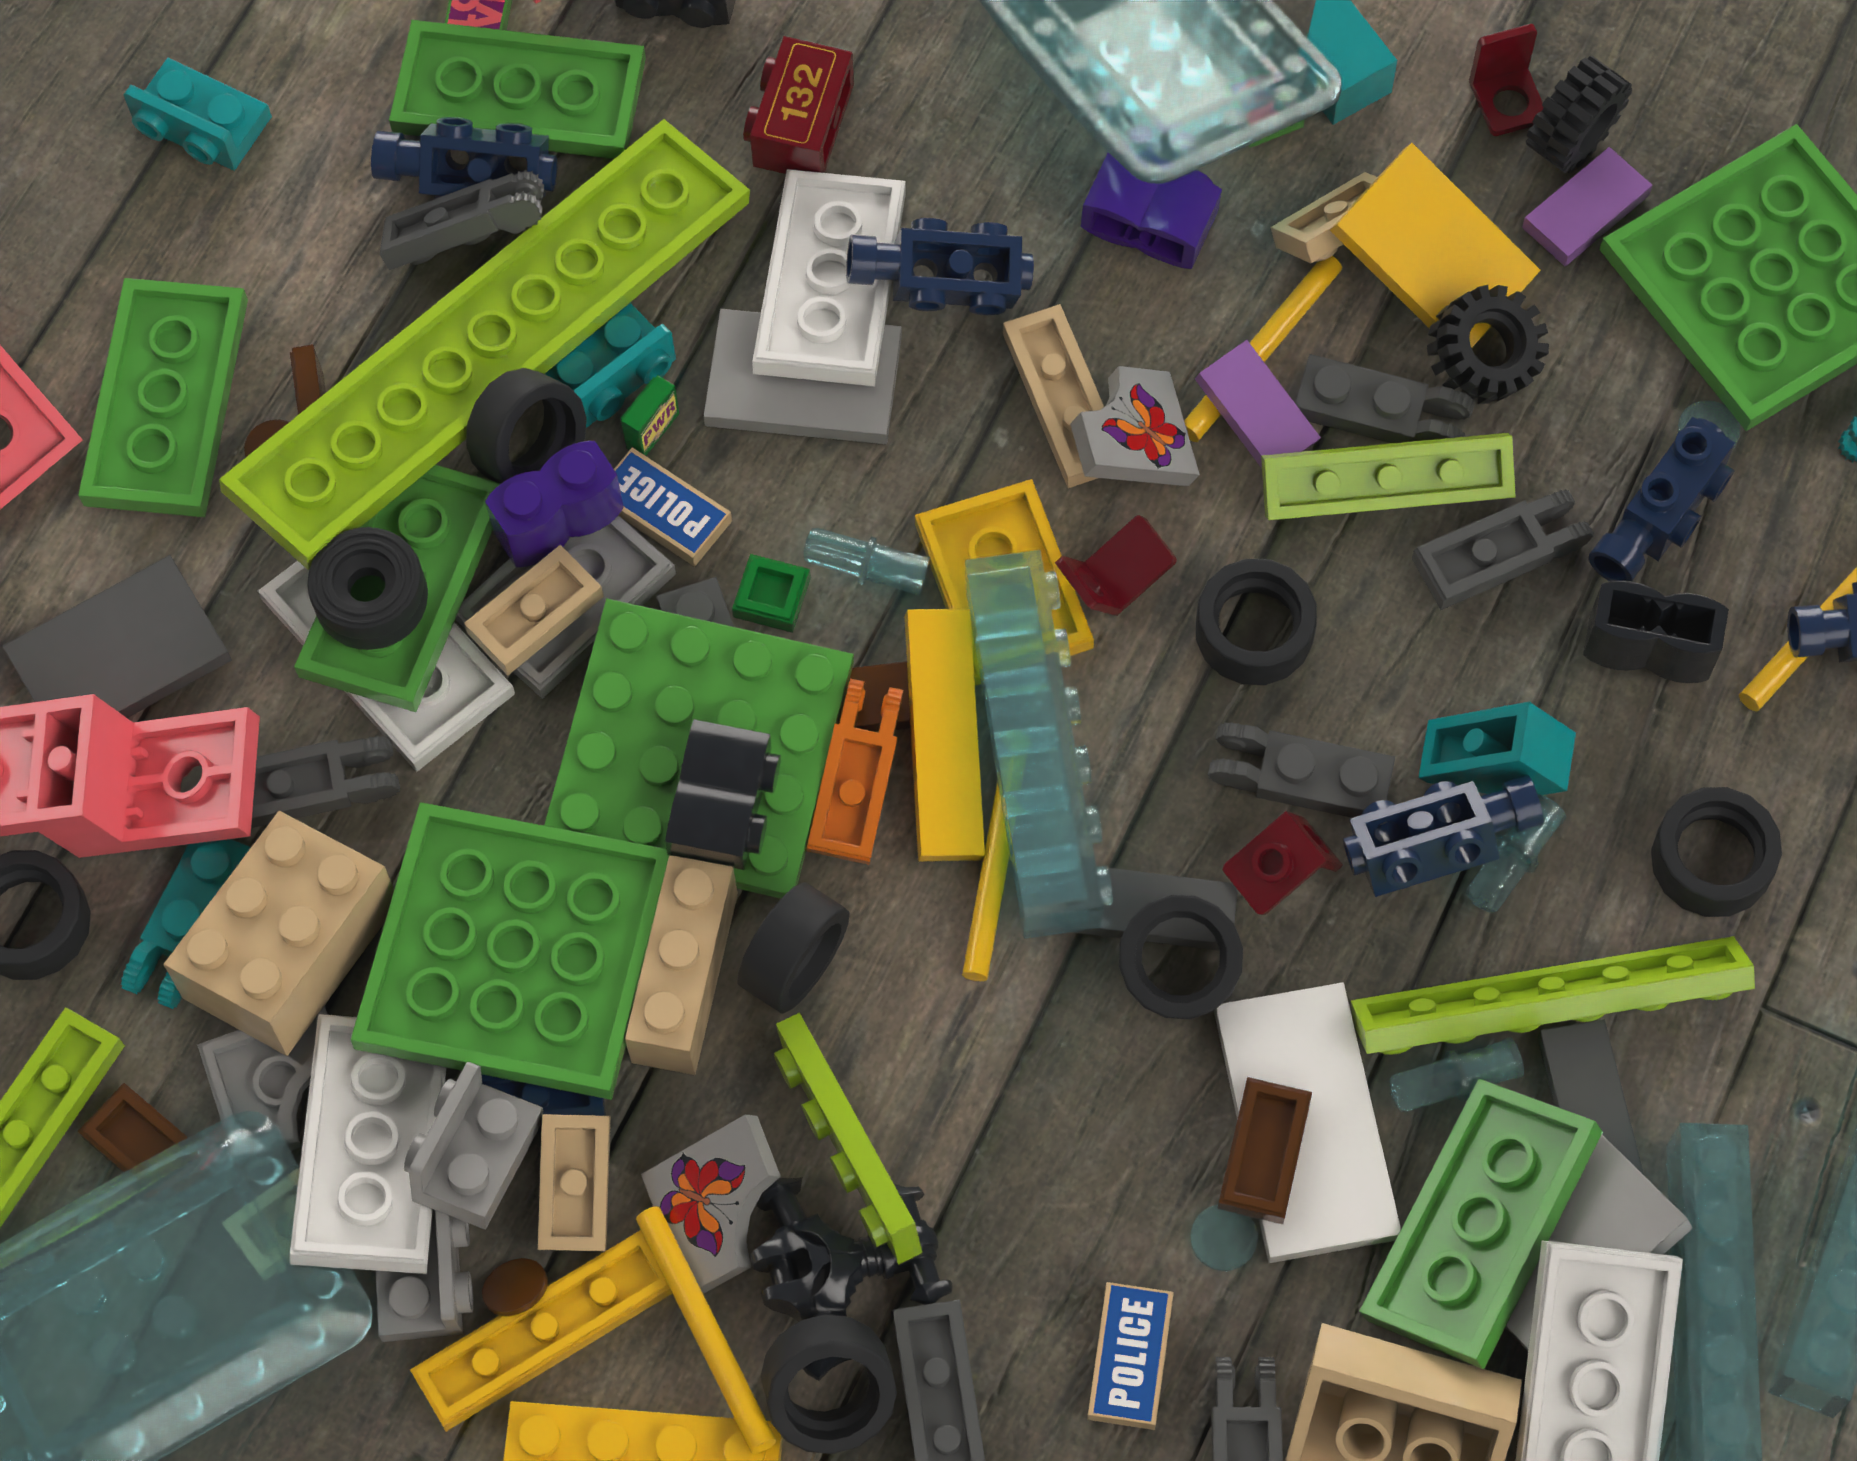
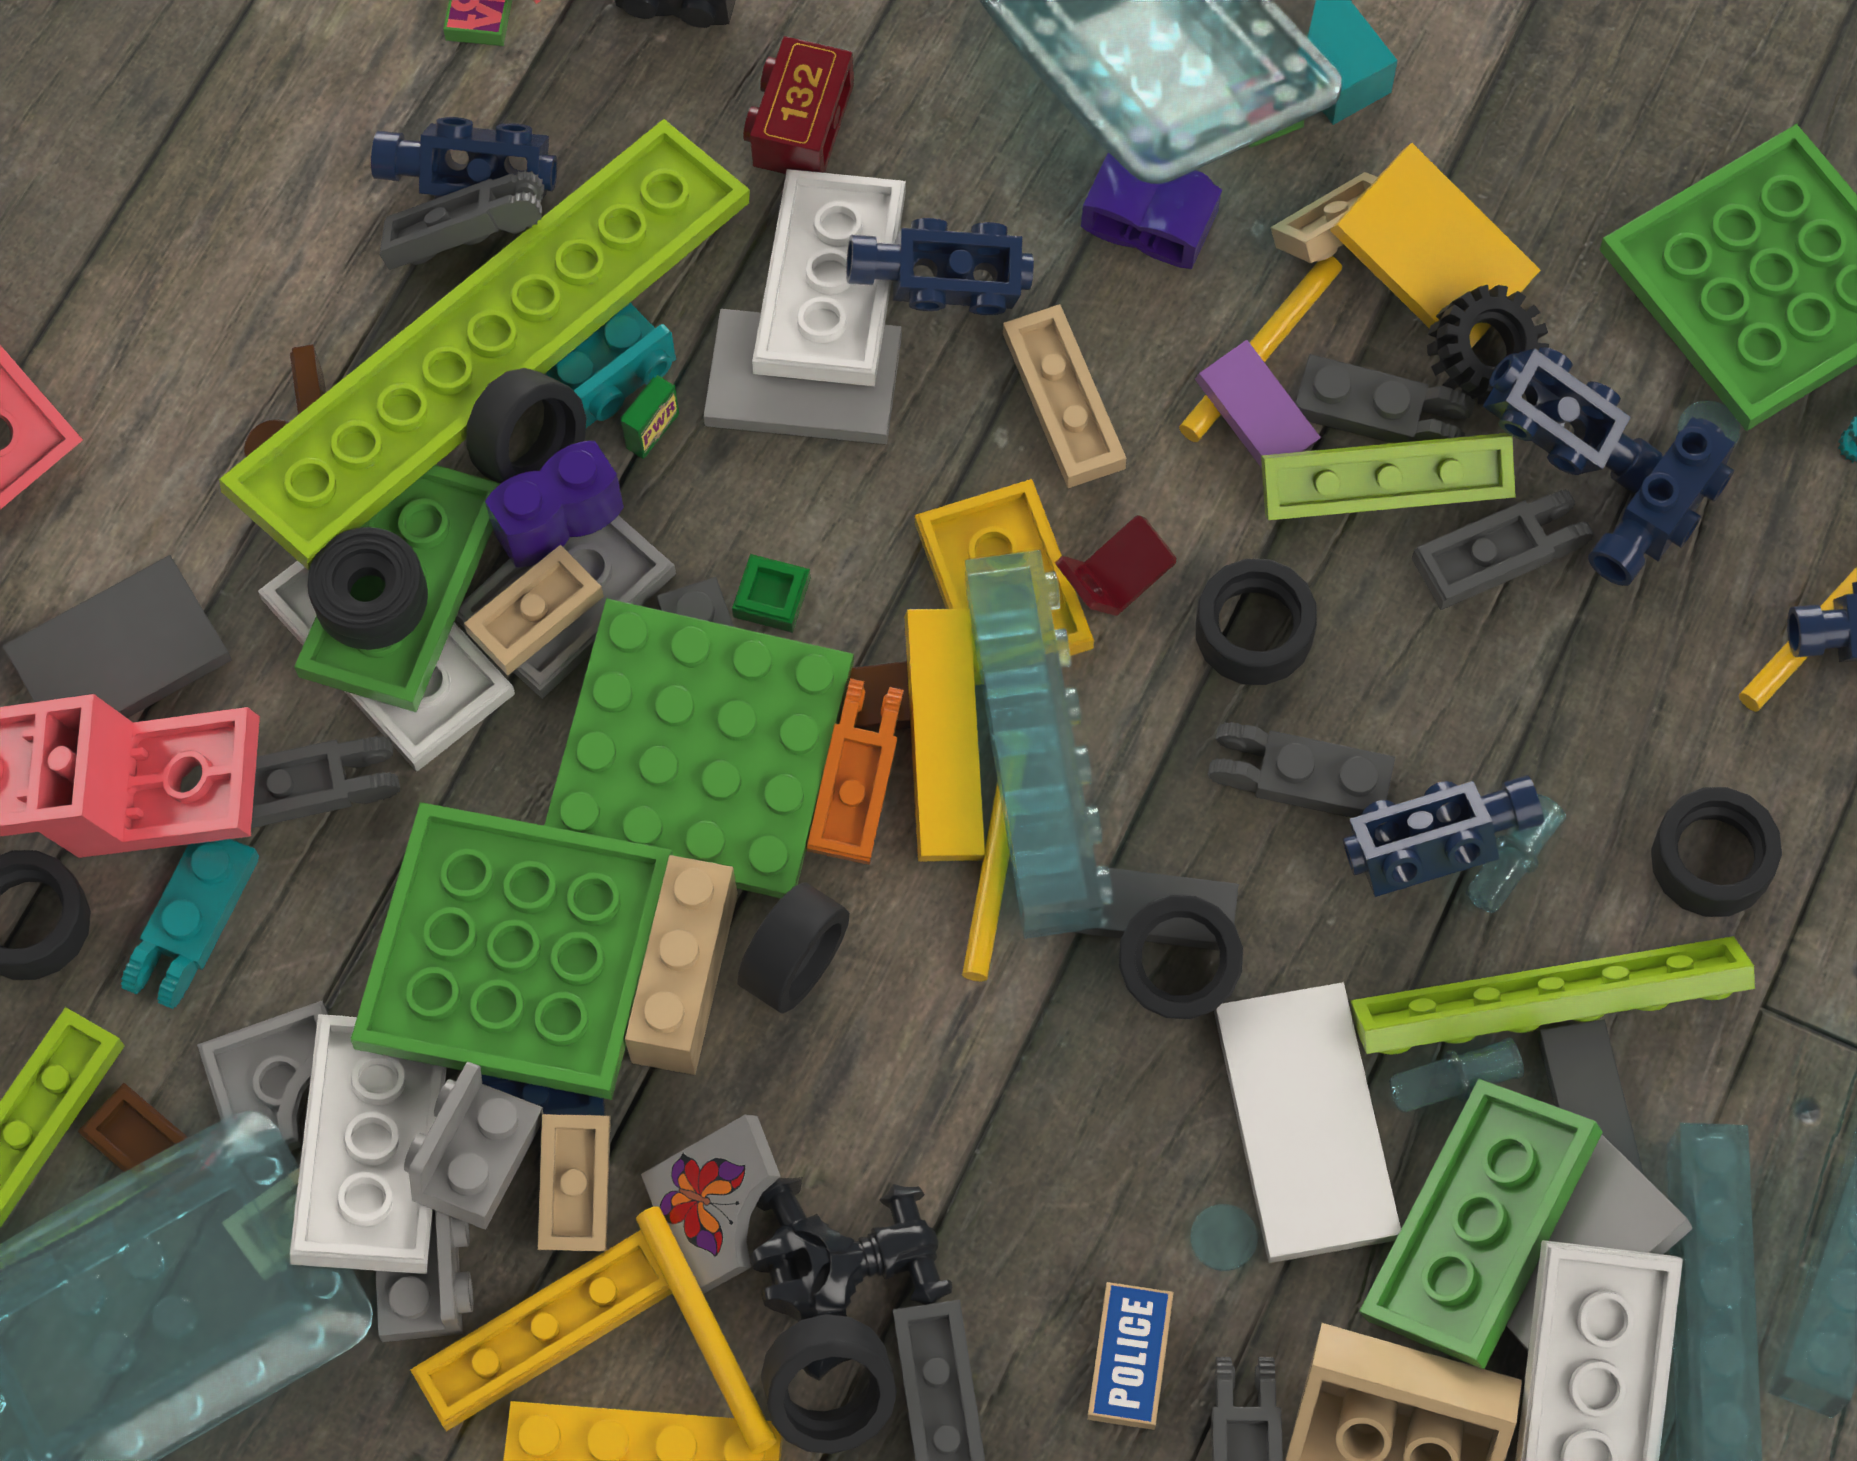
(163, 397): bright green plate -> none
(198, 114): teal bracket -> none
(282, 933): tan brick -> none
(514, 1287): reddish brown piece -> none
(557, 85): bright green plate -> none
(669, 508): tile -> none
(720, 795): black brick -> none
(856, 1159): lime plate -> none
(866, 560): clear light blue axle -> none
(1137, 432): light grey tile -> none
(1265, 1150): reddish brown tile -> none
(1279, 862): dark red bracket -> none
(1499, 747): teal slope -> none
(1502, 65): dark red bracket -> none
(1560, 398): none -> dark blue brick
(1578, 114): black tyre -> none
(1587, 206): medium lavender tile -> none
(1668, 635): black brick -> none

